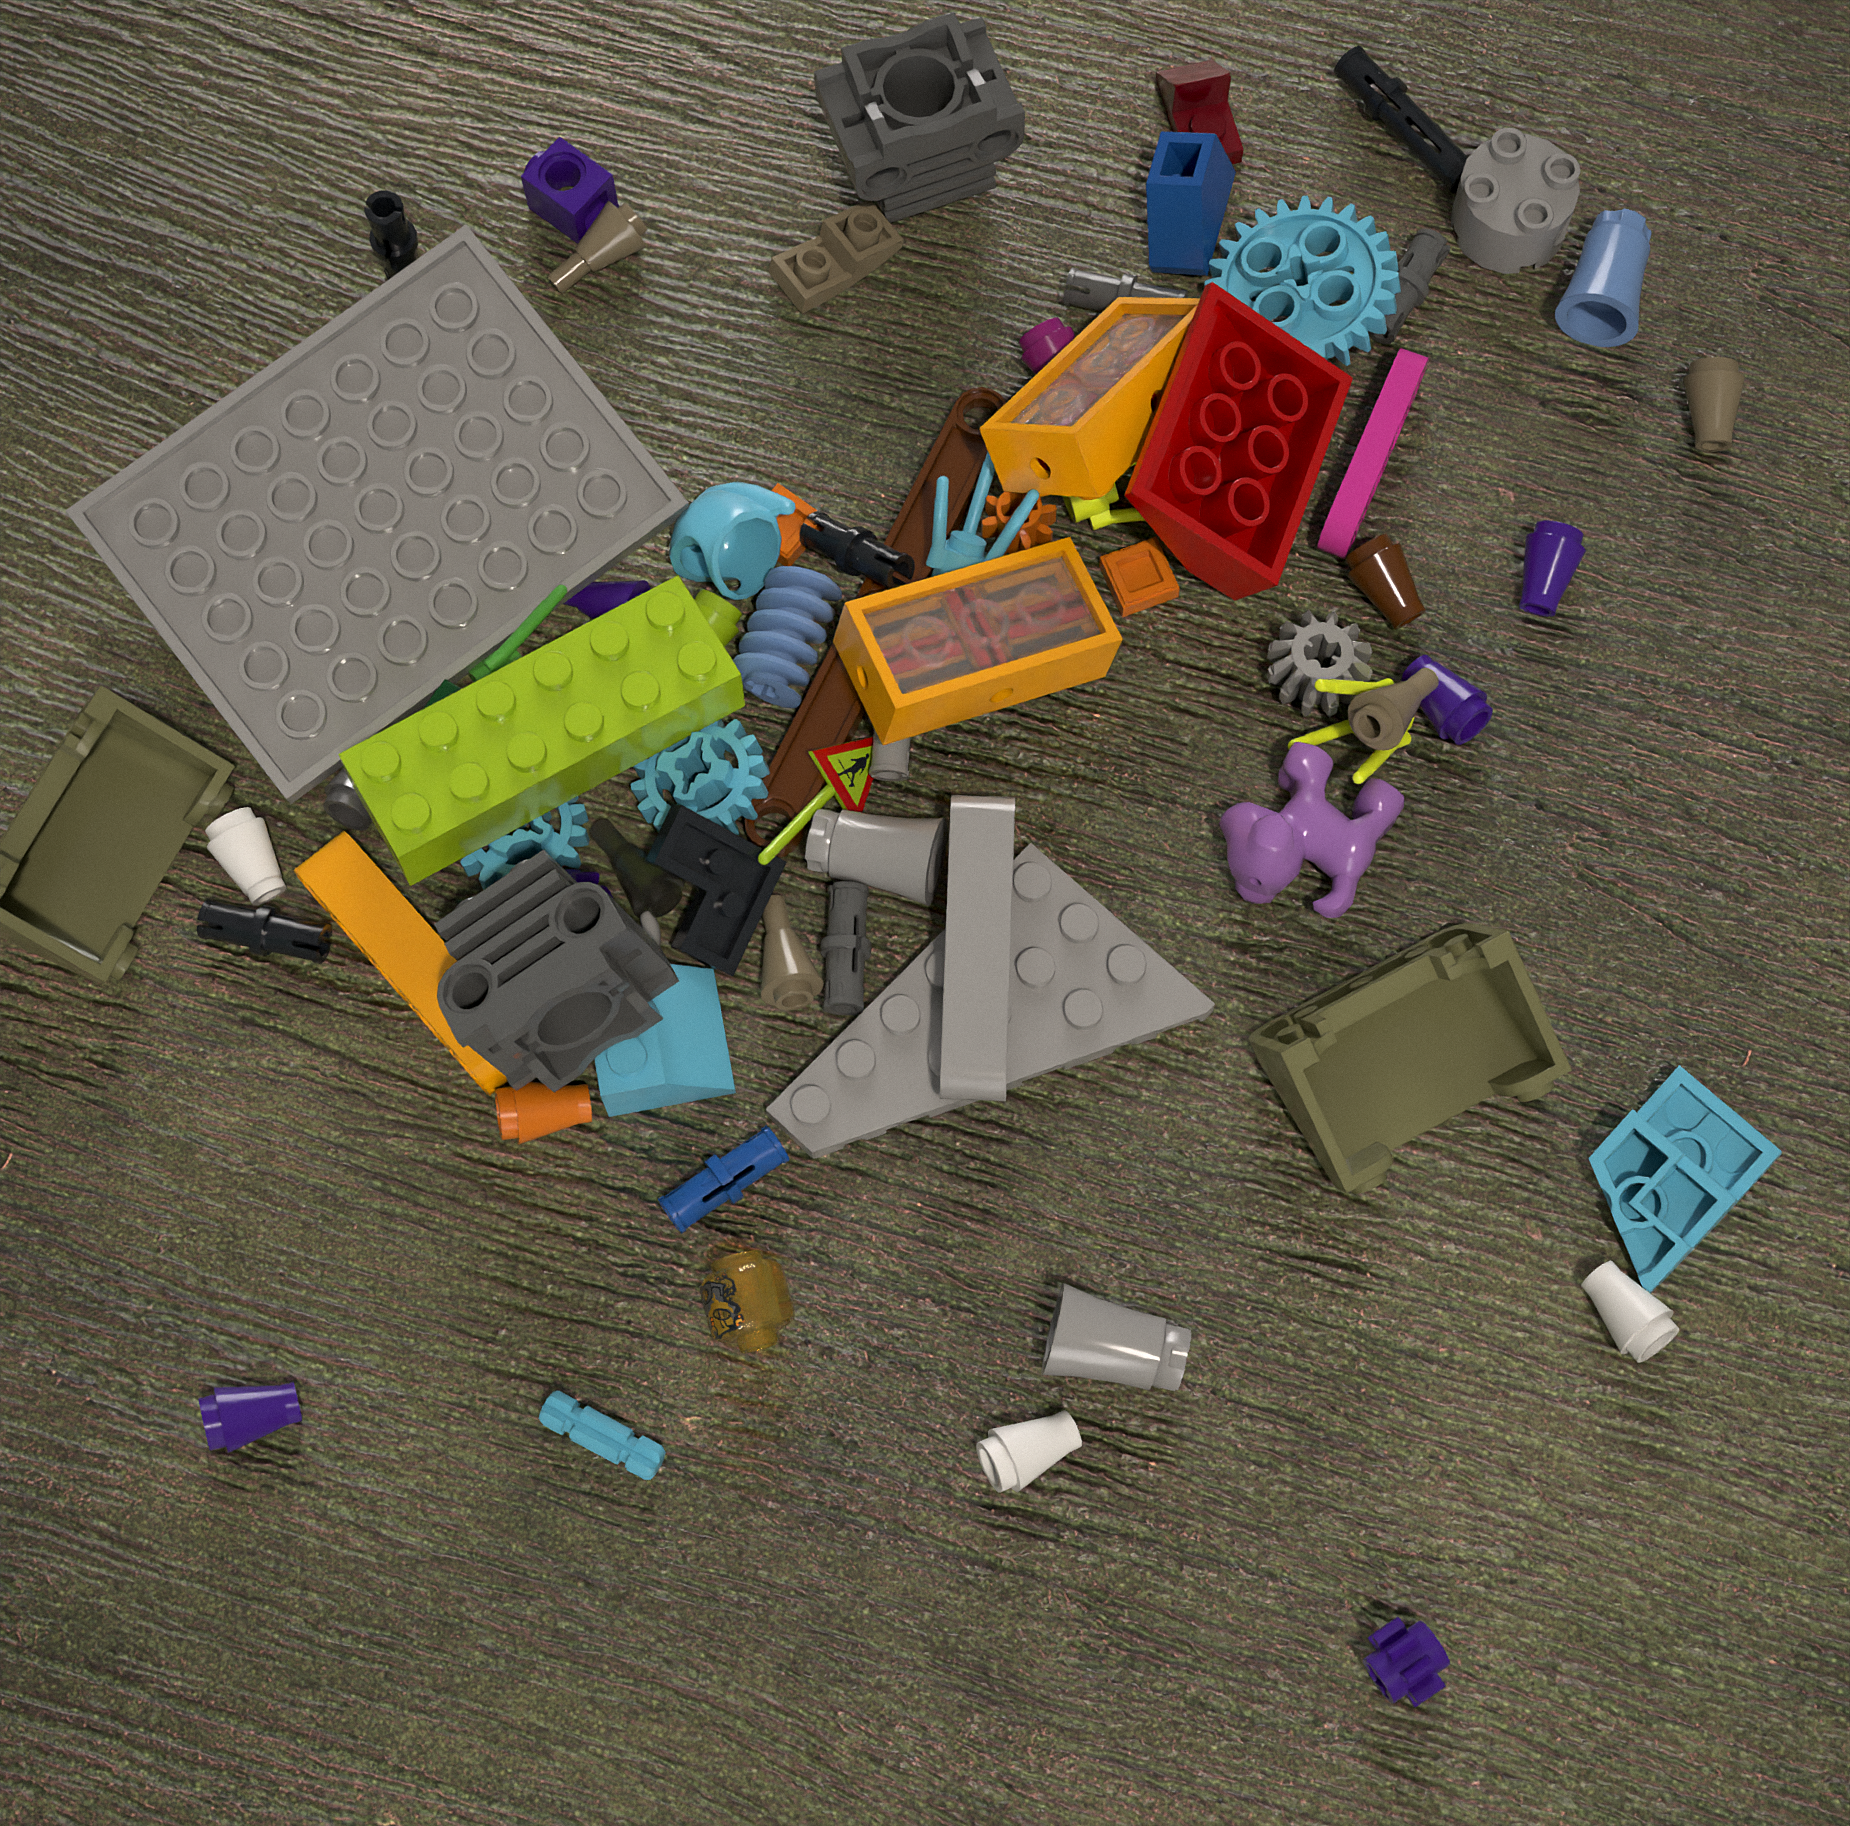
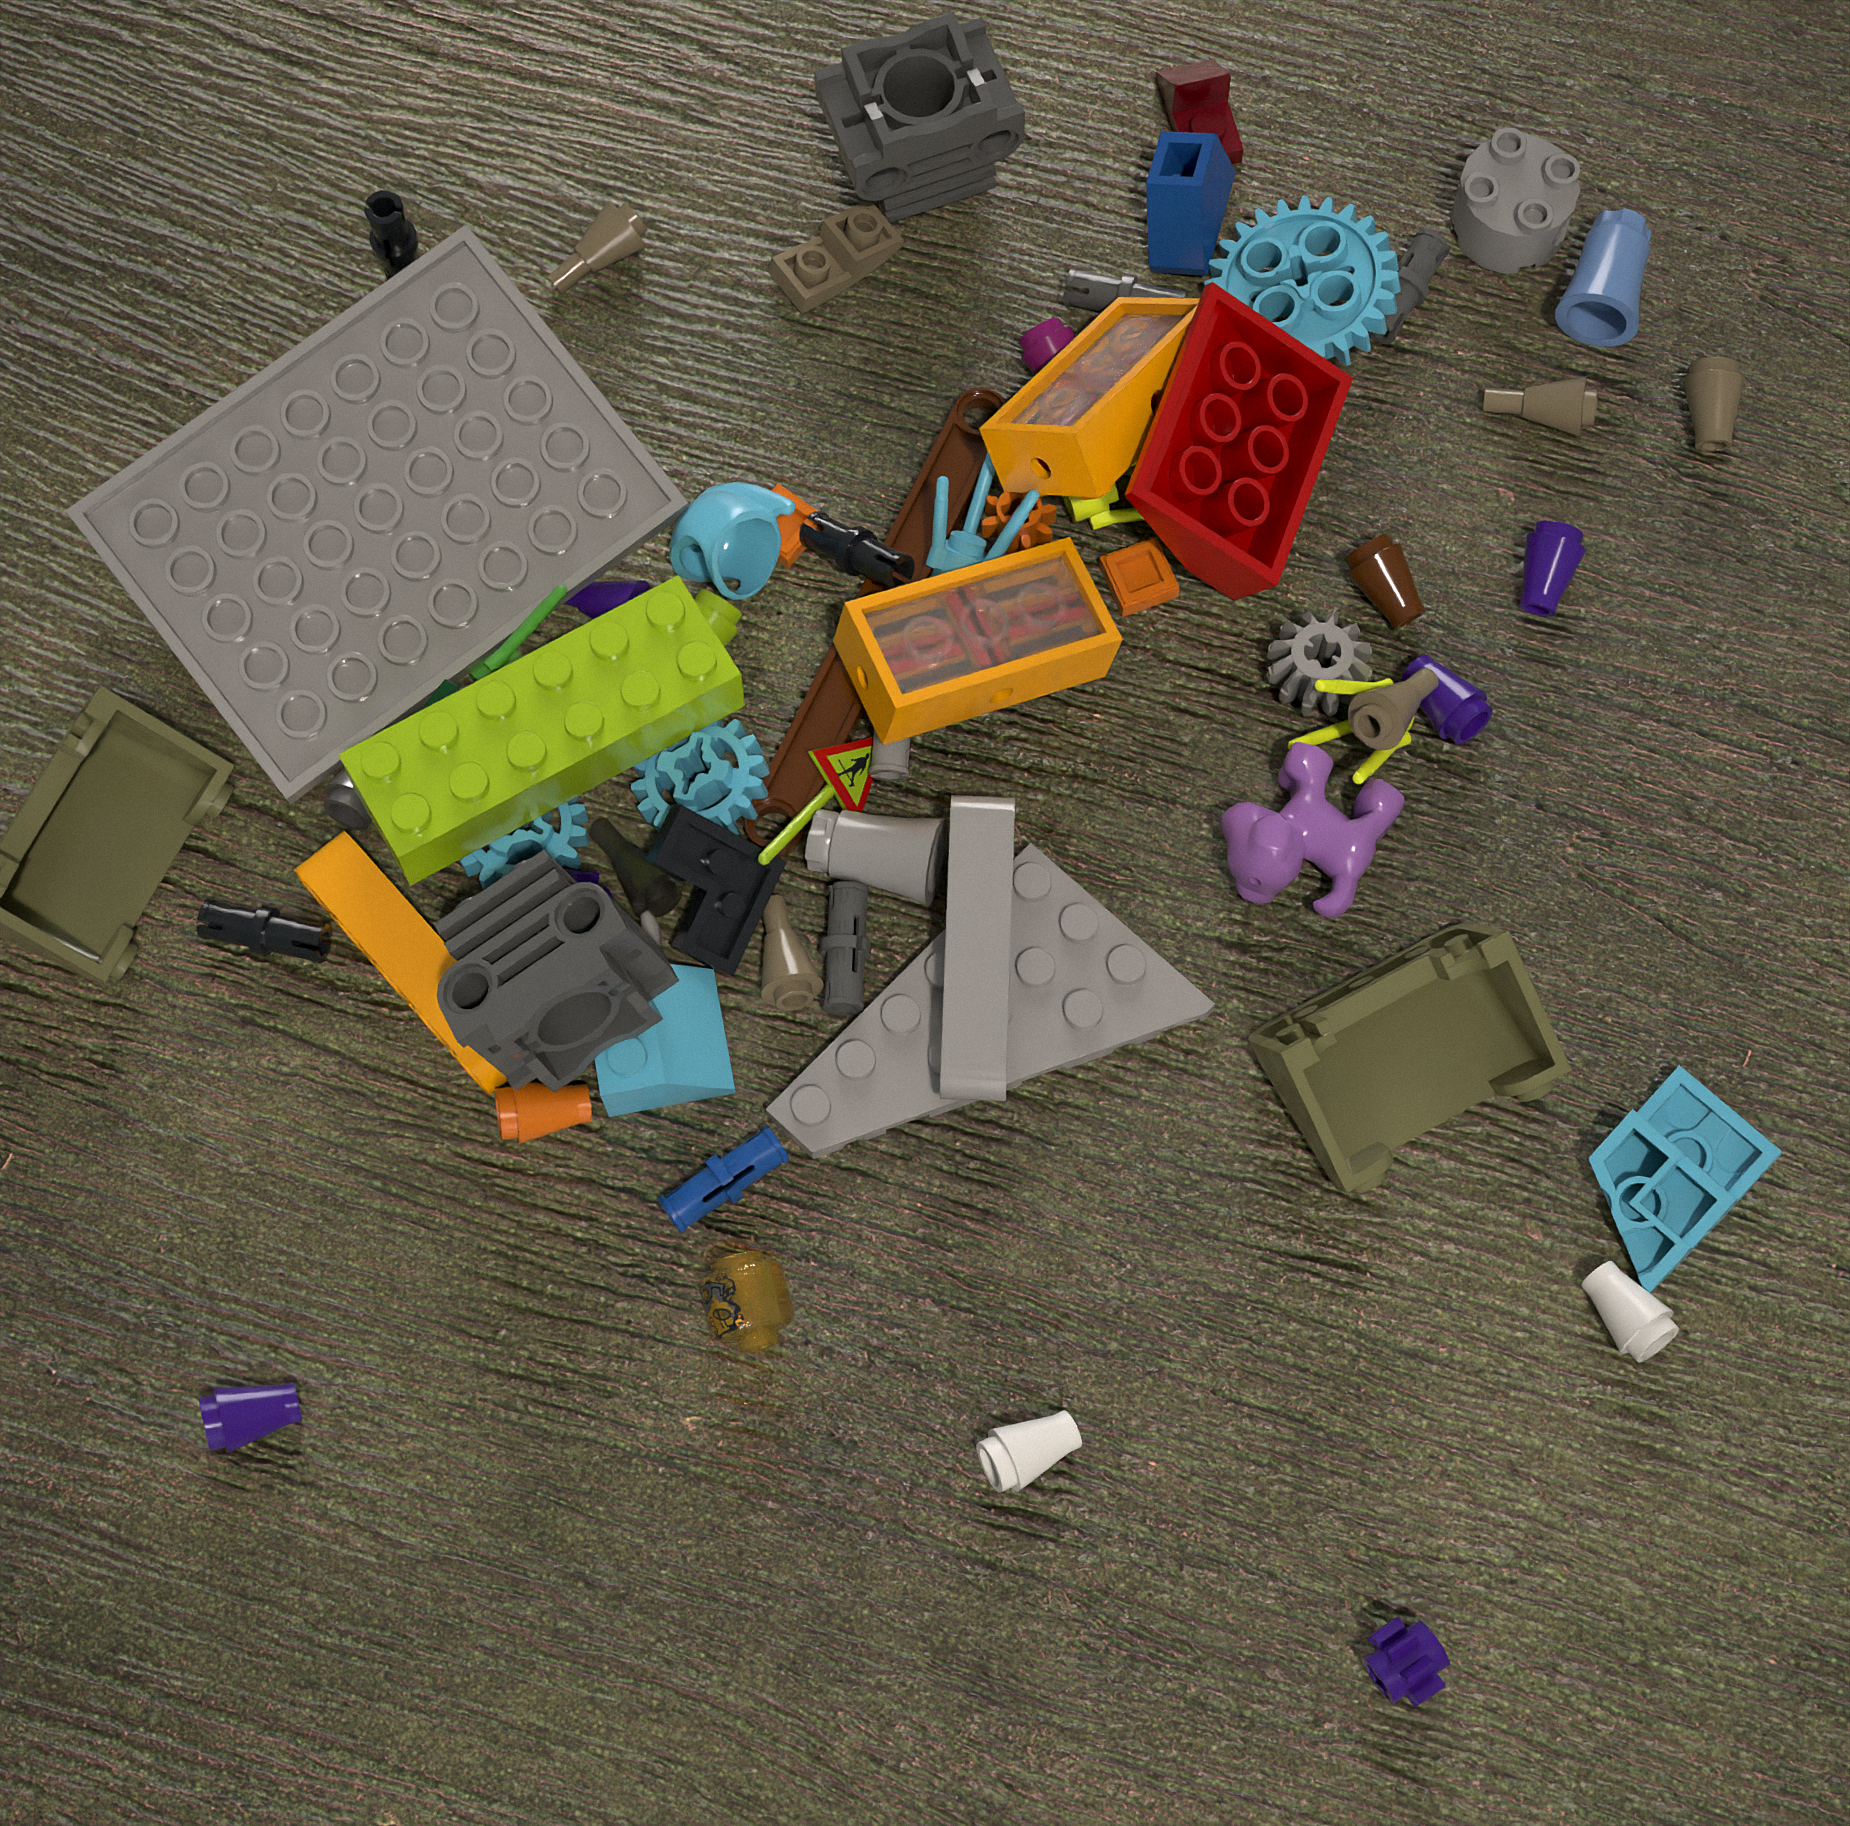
(246, 854): white cone -> none
(571, 209): dark purple brick -> none
(602, 1435): medium azure axle -> none
(780, 631): medium blue piece -> none
(1113, 1343): light grey plant -> none
(1360, 73): black pin -> none
(1372, 453): dark pink beam -> none
(1557, 404): none -> dark tan cone

